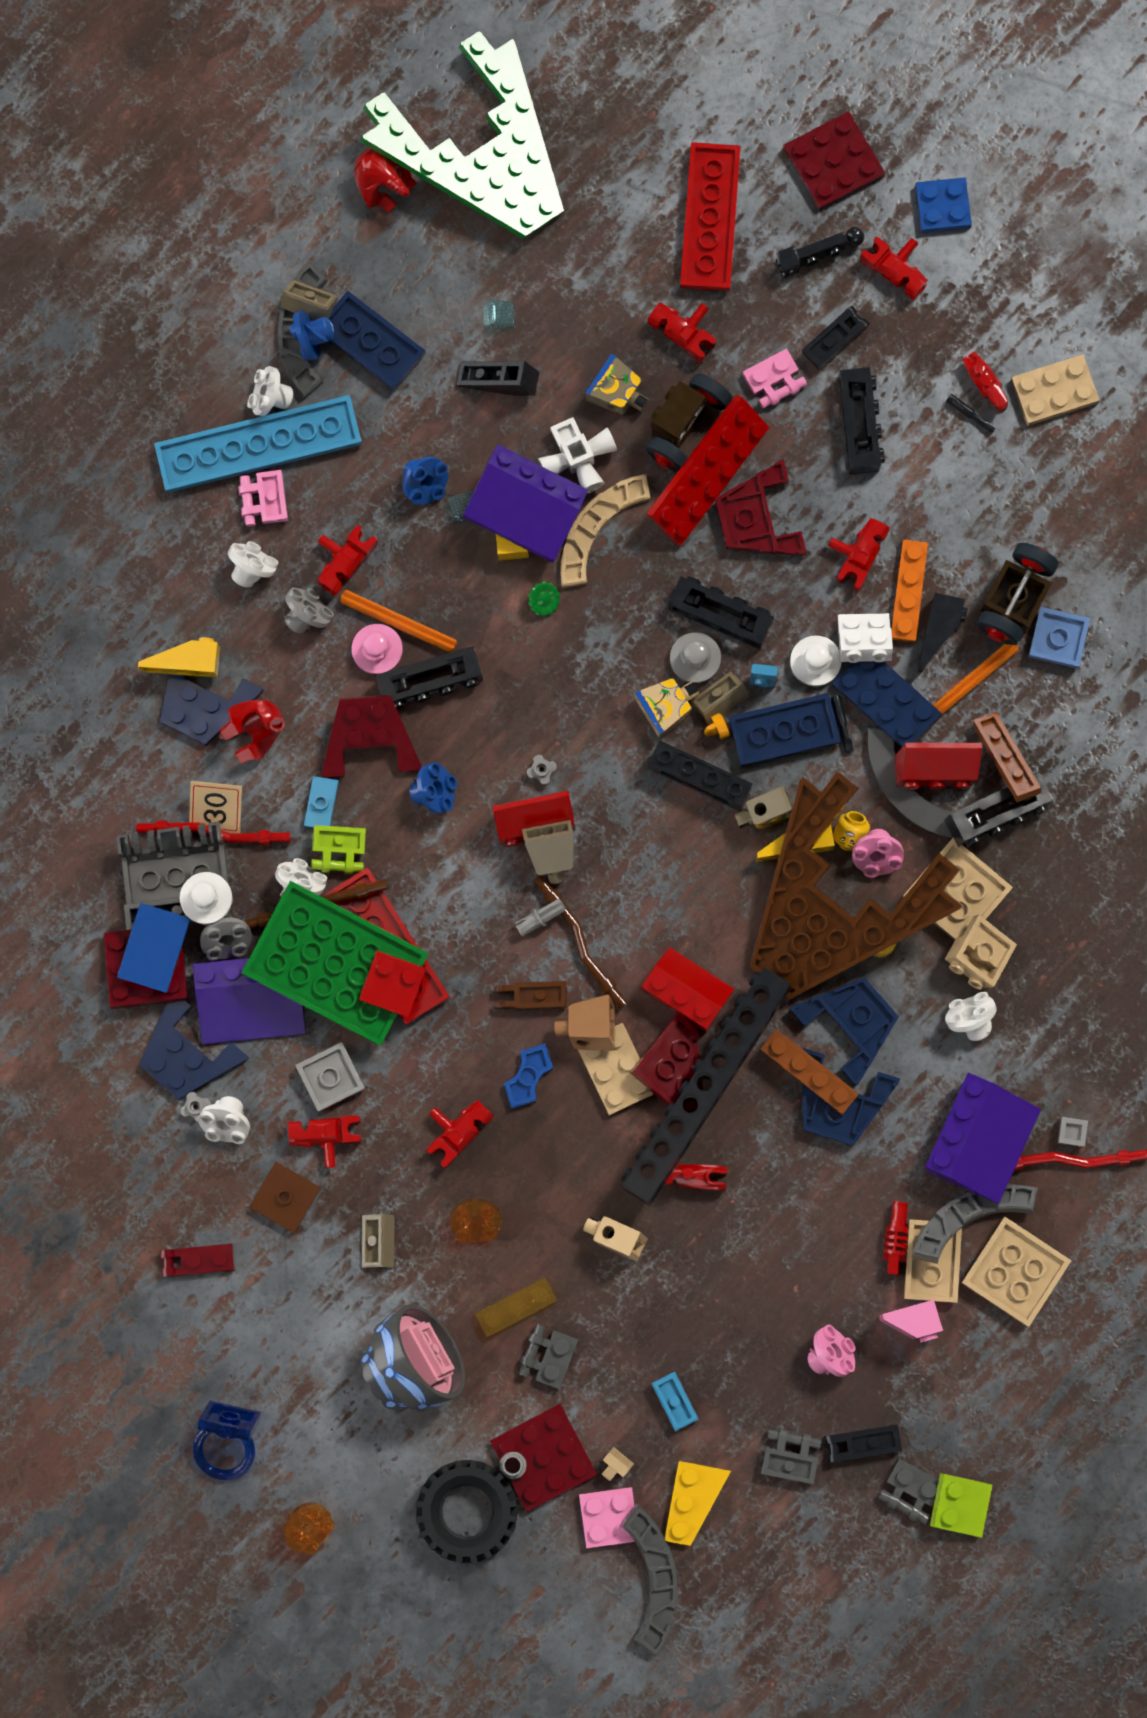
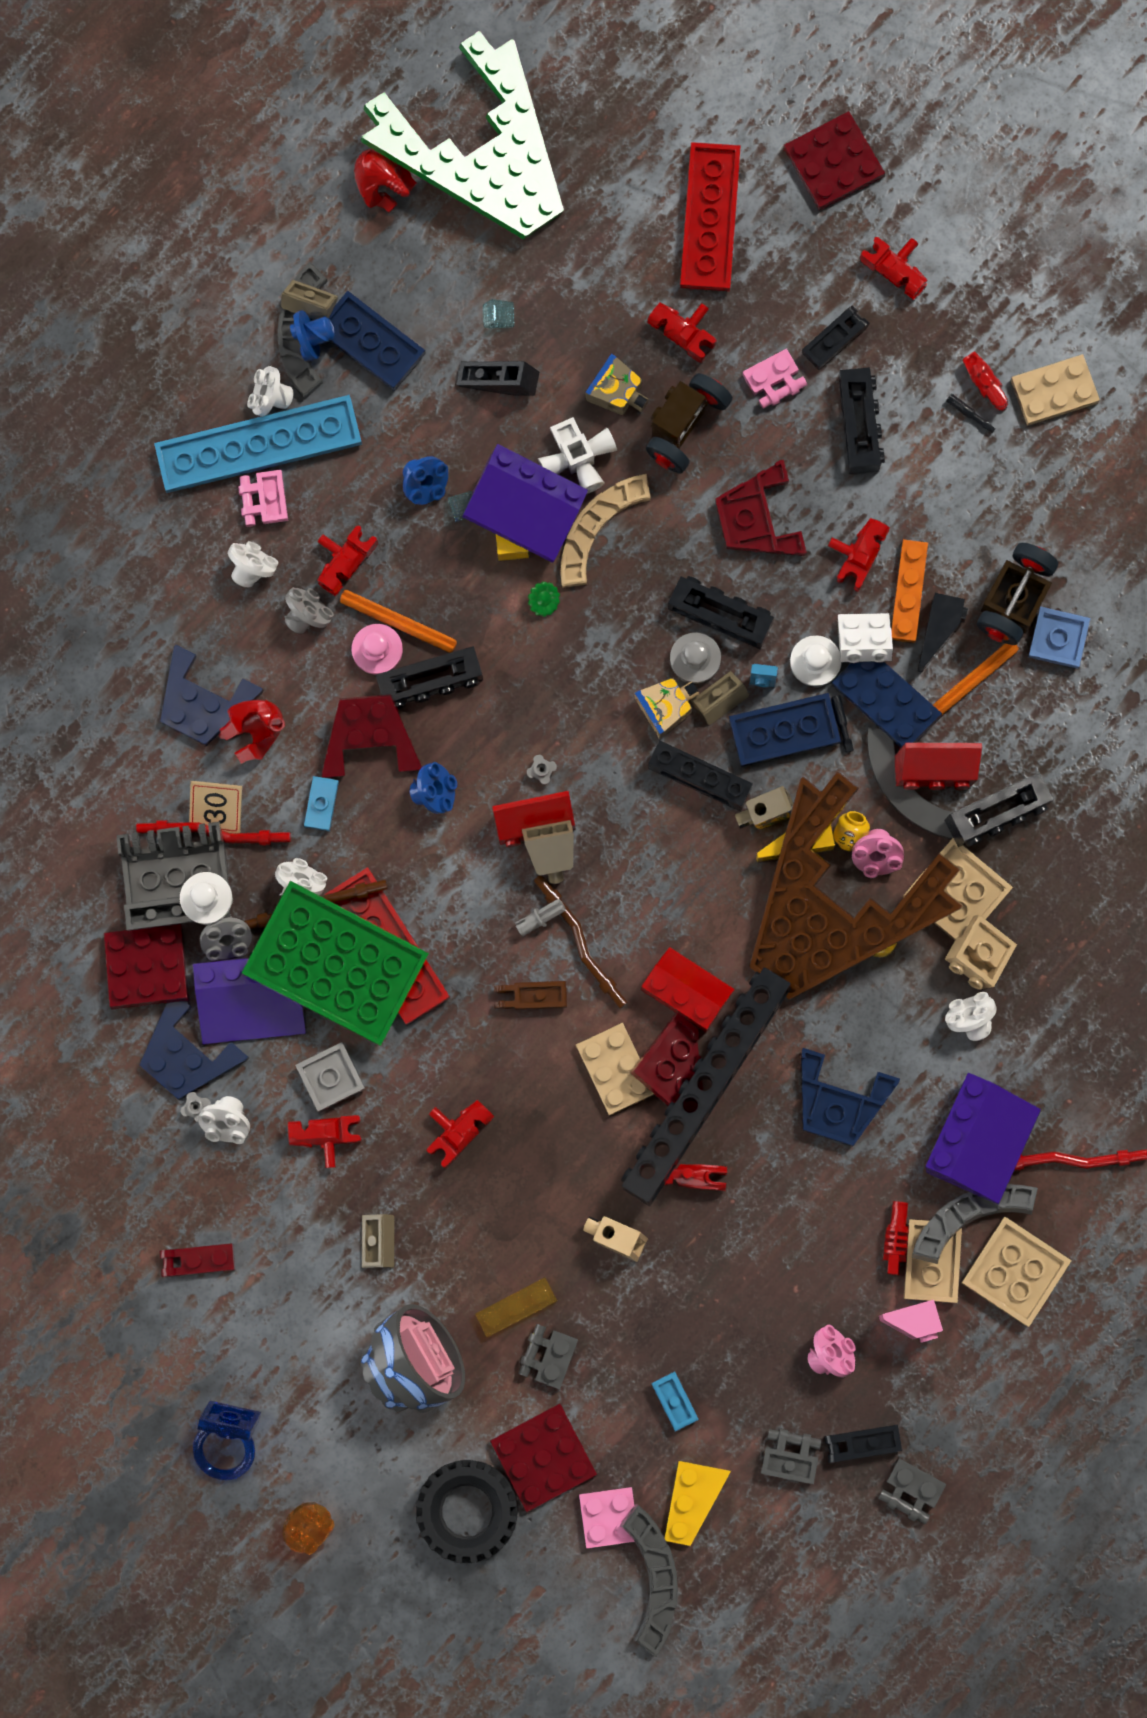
(153, 947): blue tile -> none
(187, 659): yellow slope -> none
(285, 1197): reddish brown plate -> none
(338, 840): lime plate -> none
(392, 984): red plate -> none
(487, 1220): clear orange plate -> none
(523, 1465): light grey piece -> none
(533, 1066): blue tile -> none
(590, 1024): medium nougat torso -> none
(617, 1464): tan tile -> none
(708, 470): red plate -> none
(718, 727): light orange tile -> none
(791, 260): black plate -> none
(809, 1071): dark orange plate -> none
(860, 1014): dark blue wing -> none
(943, 205): blue plate -> none
(961, 1505): lime plate -> none
(1006, 756): plate -> none
(1072, 1132): light grey plate -> none

